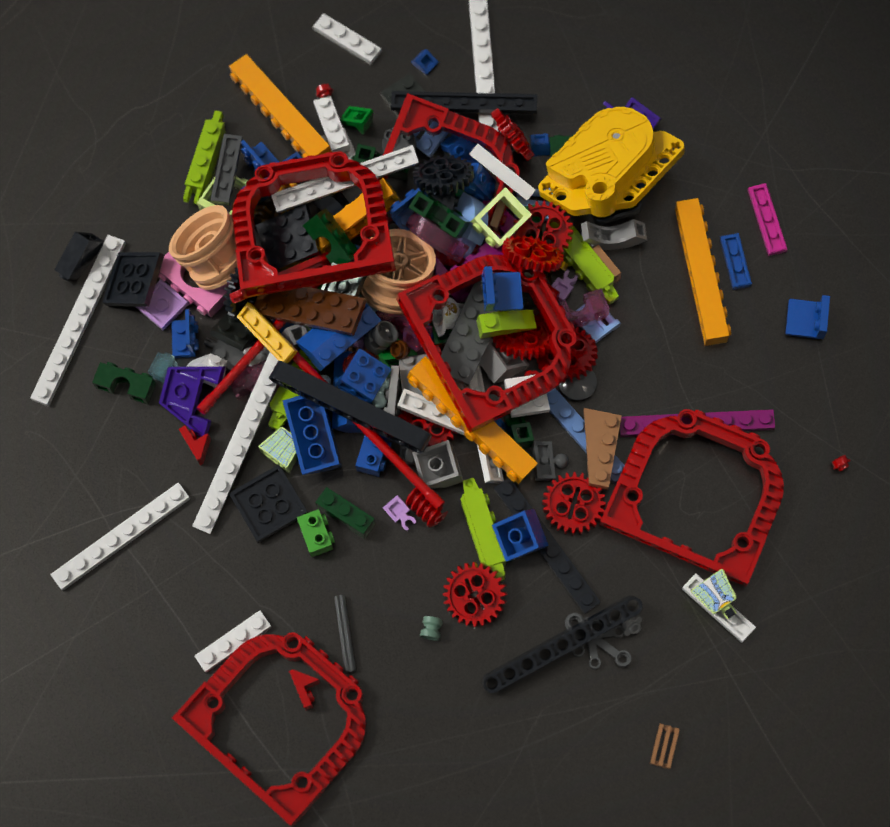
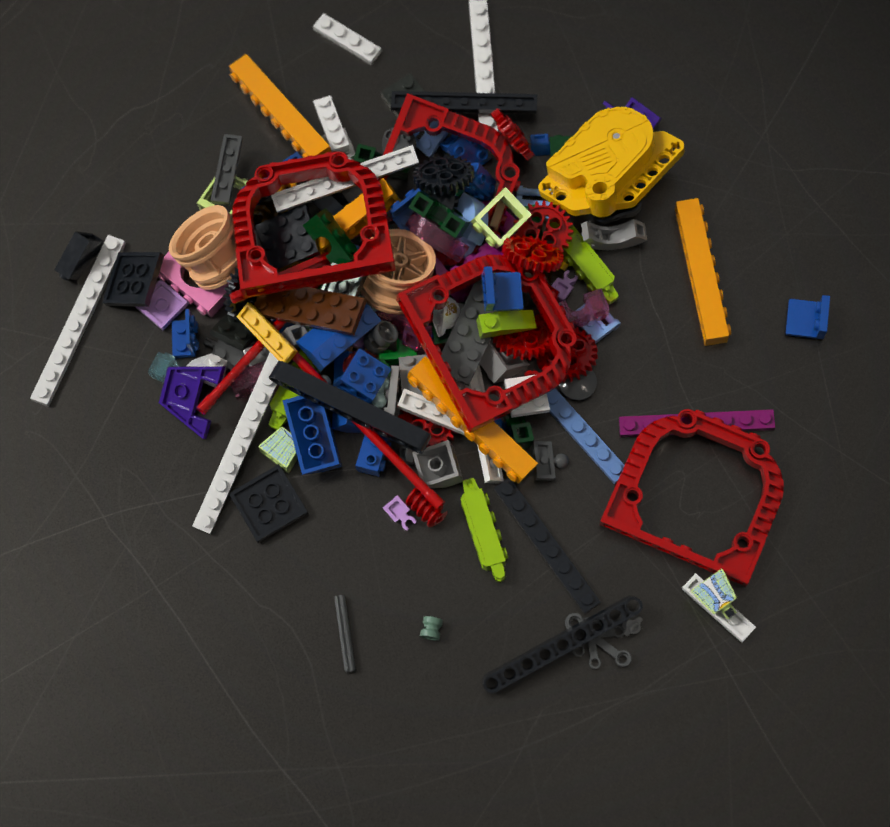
(110, 376): dark green arch -> none
(120, 536): white plate -> none
(198, 446): red slope -> none
(199, 720): red arch -> none
(205, 157): lime hinge -> none
(228, 643): white plate -> none
(257, 155): blue bracket -> none
(302, 683): red slope -> none
(314, 531): bright green brick -> none
(324, 91): red plate -> none
(349, 514): dark green arch -> none
(358, 117): green slope -> none
(399, 349): reddish brown plate -> none
(425, 61): blue slope -> none
(460, 603): red gear -> none
(502, 172): white sticker -> none
(520, 535): blue brick -> none
(556, 498): red gear -> none
(601, 442): medium nougat wing -> none
(607, 261): medium nougat tile -> none
(668, 729): medium nougat tile -> none
(735, 261): blue tile -> none
(767, 219): dark pink tile -> none
(841, 463): red plate -> none

